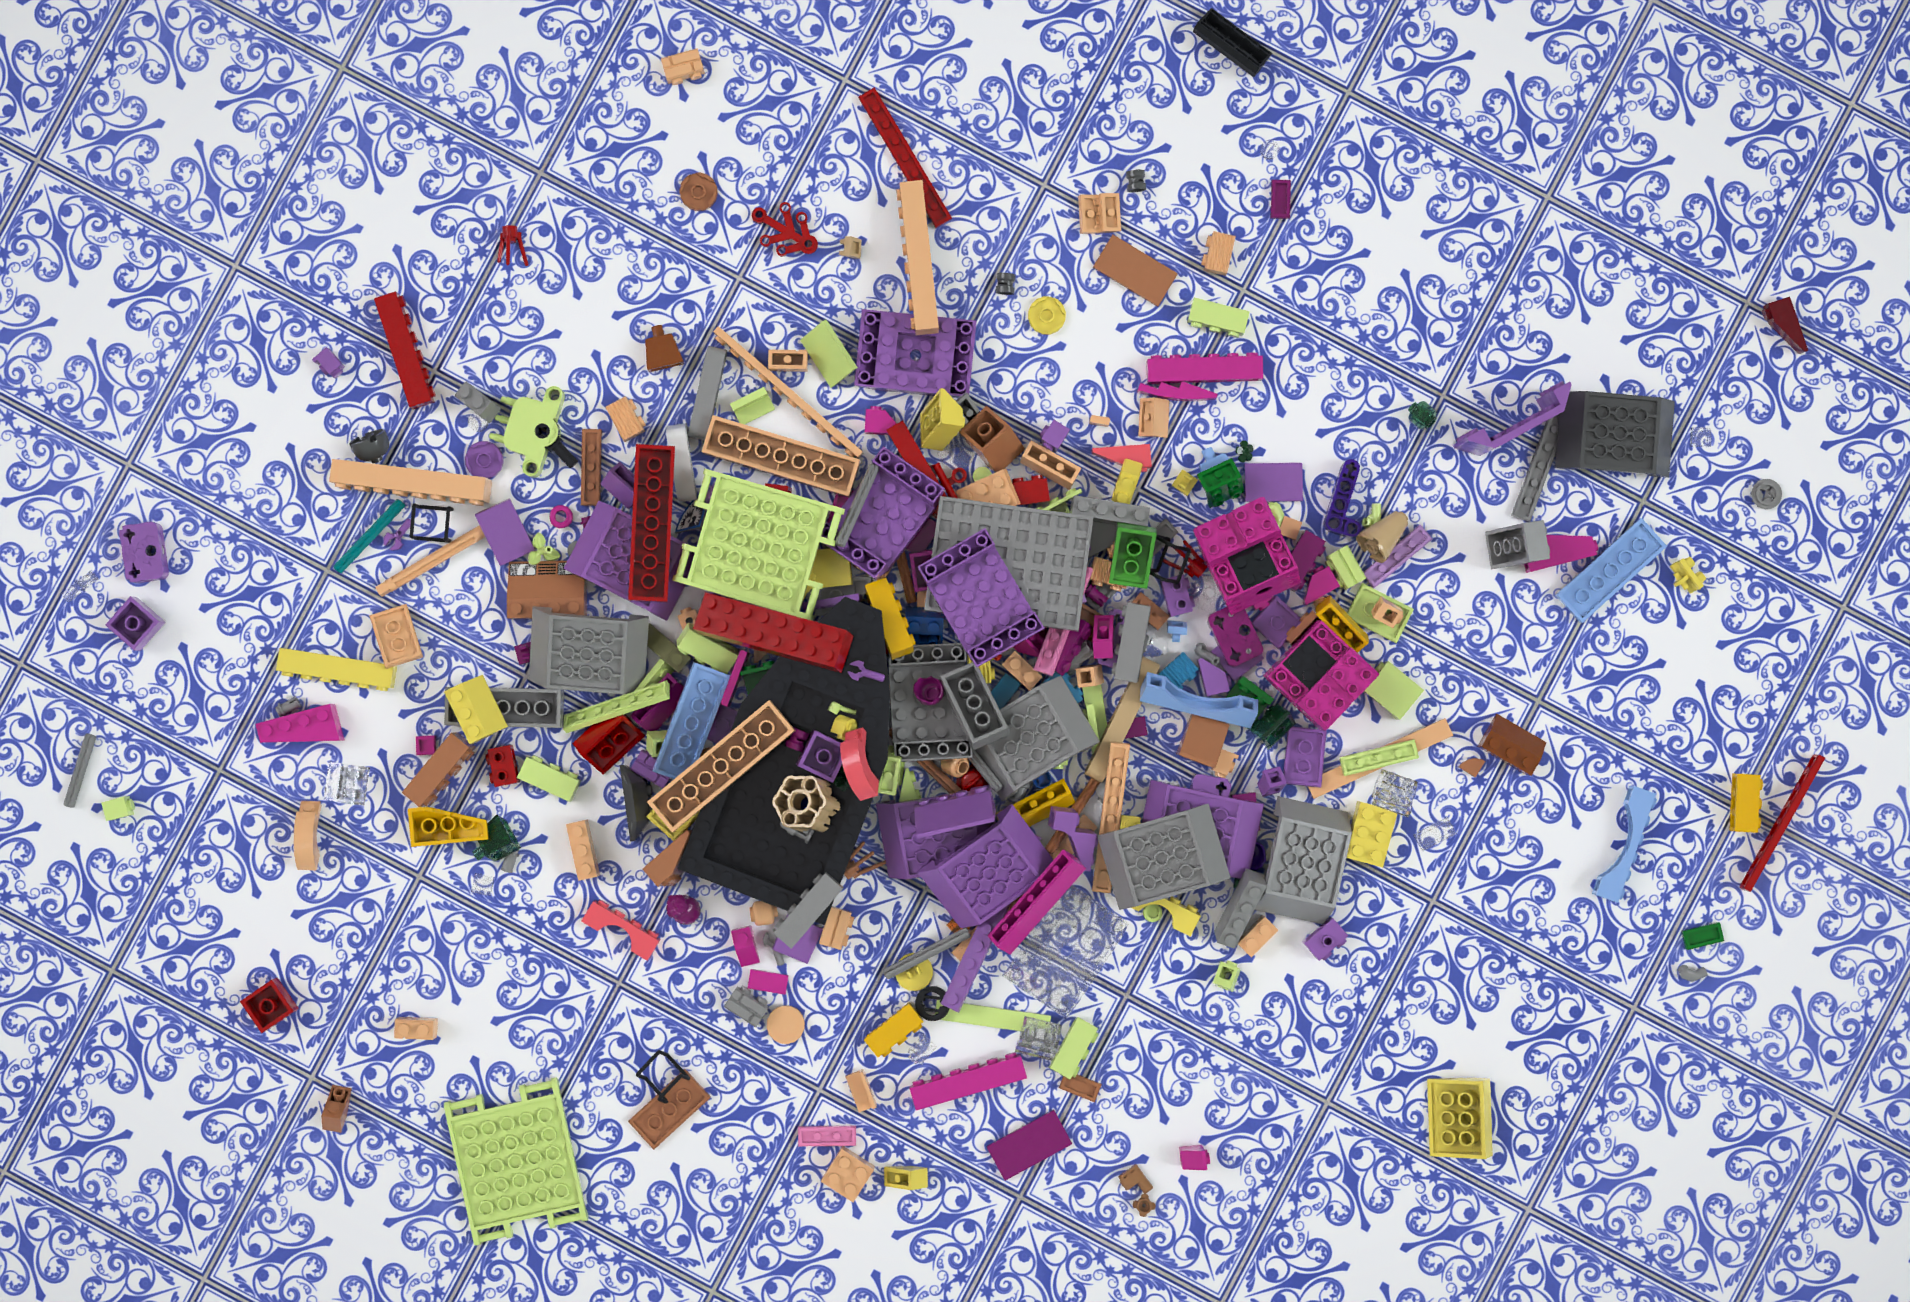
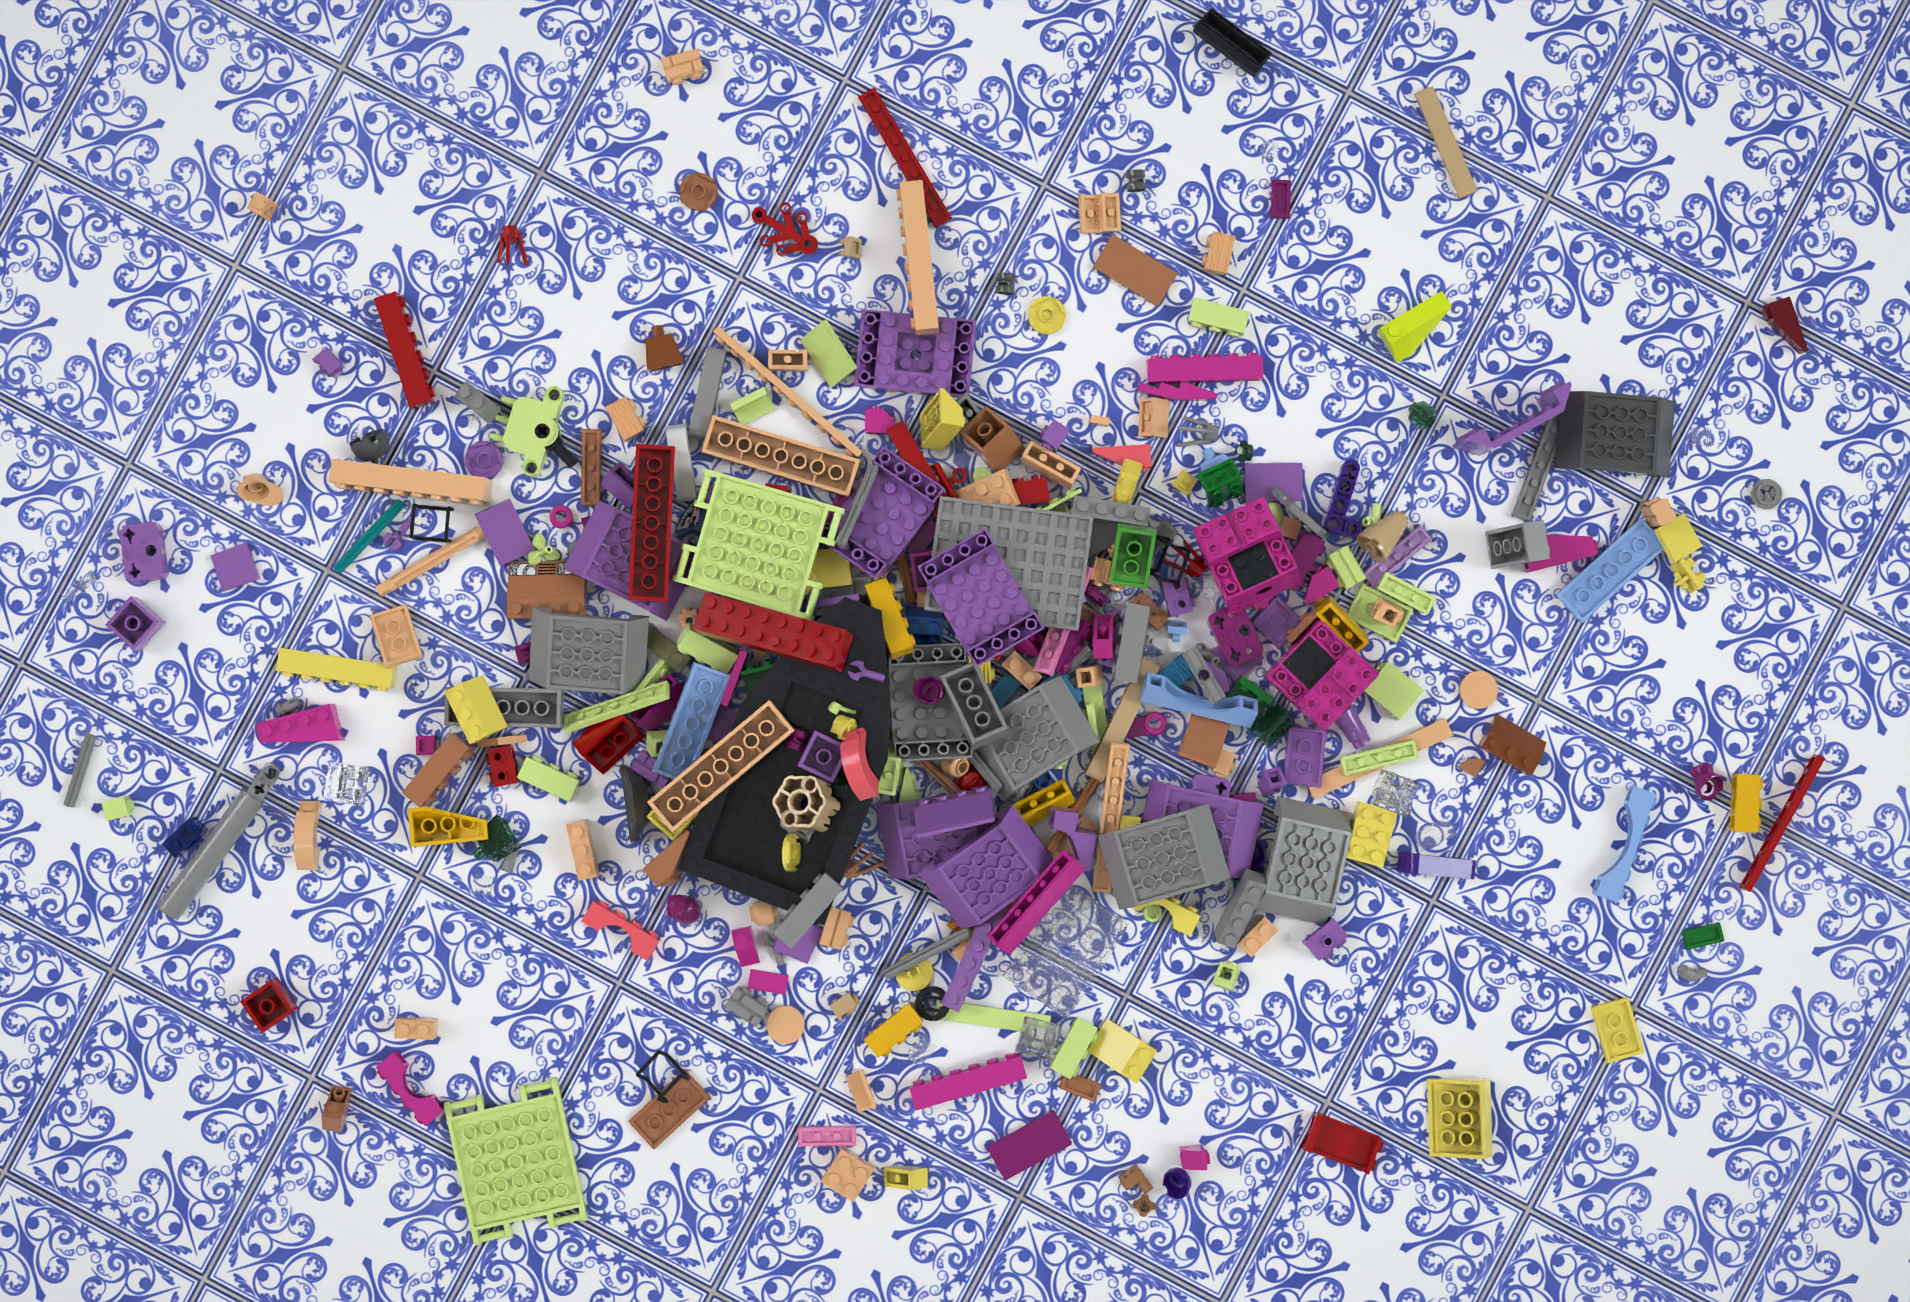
(185, 837): none -> clear blue brick
(217, 844): none -> light grey piece
(235, 567): none -> medium lavender tile
(258, 490): none -> light nougat piece
(262, 206): none -> light nougat brick
(394, 1071): none -> dark pink arch
(502, 740): none -> light nougat tile
(791, 852): none -> light yellow tile
(845, 1005): none -> tan brick
(1122, 1050): none -> light yellow slope
(1148, 717): none -> dark pink piece
(1177, 1182): none -> dark purple hair
(1208, 432): none -> light grey plant
(1210, 686): none -> light grey piece
(1296, 512): none -> light grey wing
(1342, 1142): none -> red panel
(1353, 728): none -> medium lavender plant
(1406, 593): none -> yellowish green plate
(1410, 329): none -> neon yellow wedge
(1436, 865): none -> beam
(1445, 142): none -> tan tile
(1478, 689): none -> light nougat tile
(1617, 1029): none -> light yellow tile
(1658, 512): none -> light nougat brick
(1678, 538): none -> light yellow tile
(1706, 782): none -> magenta hair

